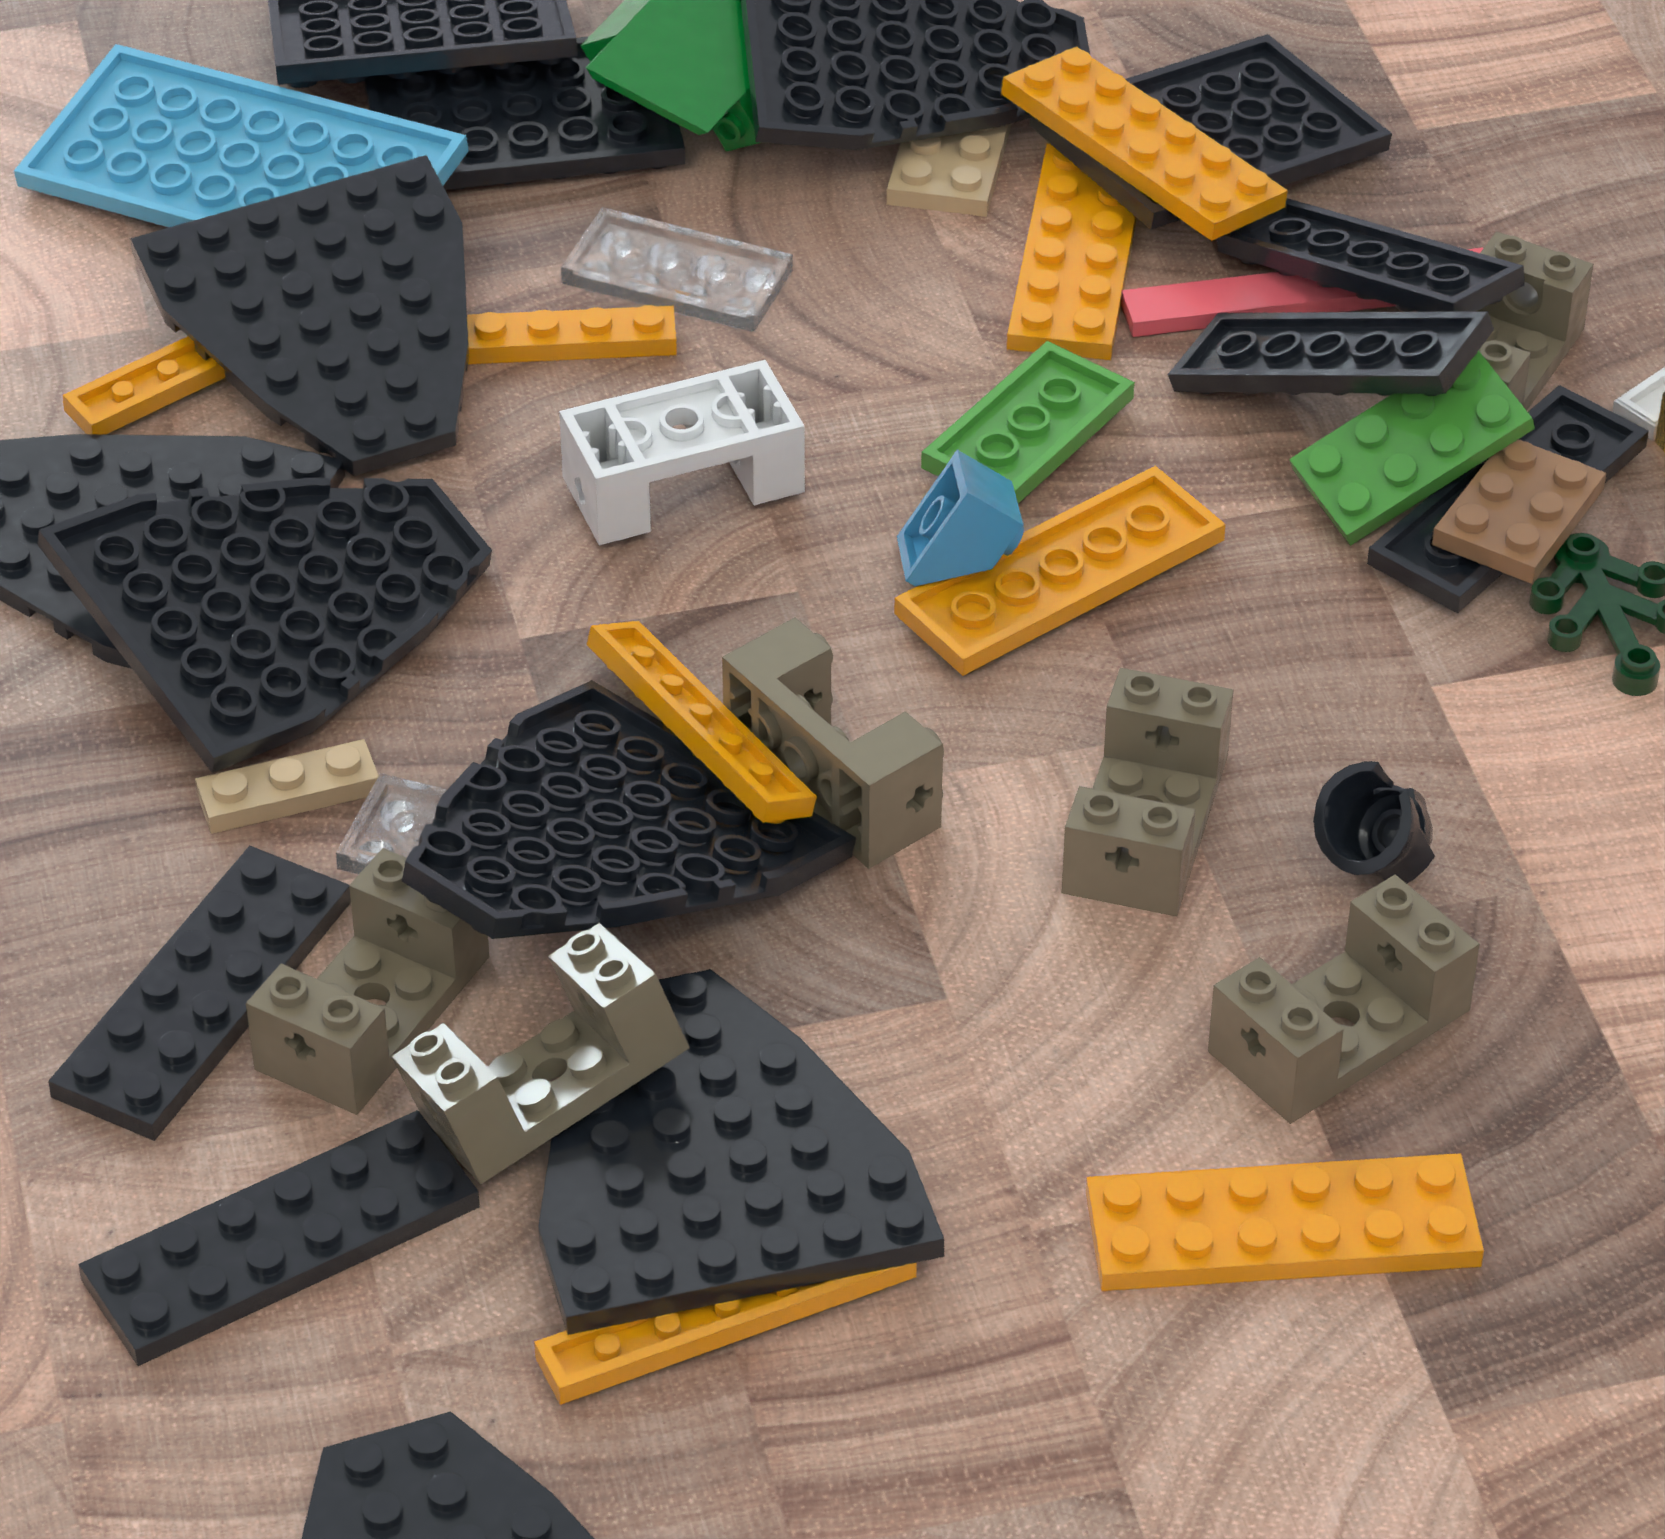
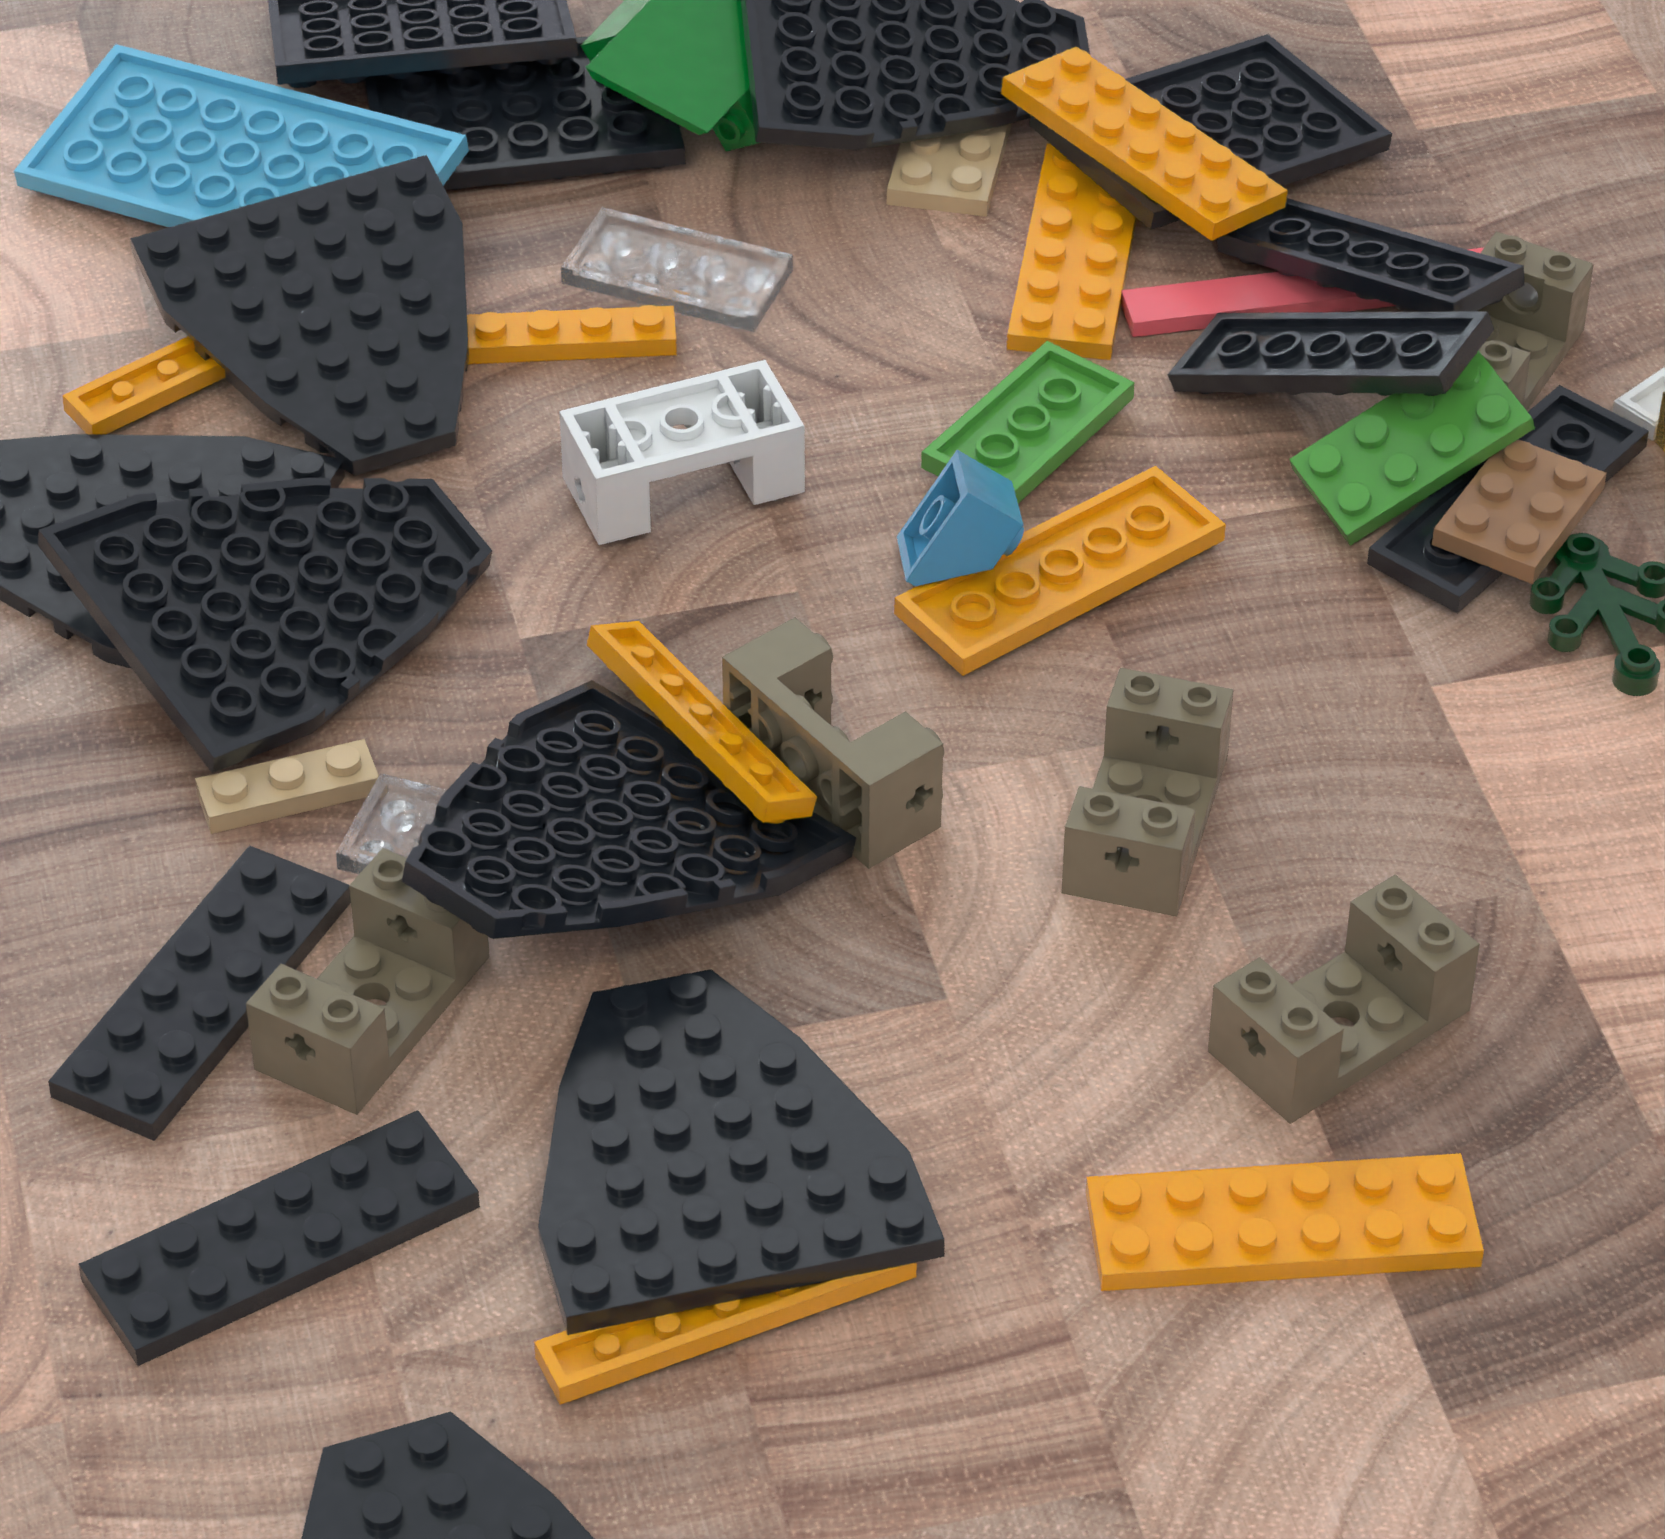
(603, 1047): dark tan plate -> none
(1372, 824): black helmet -> none

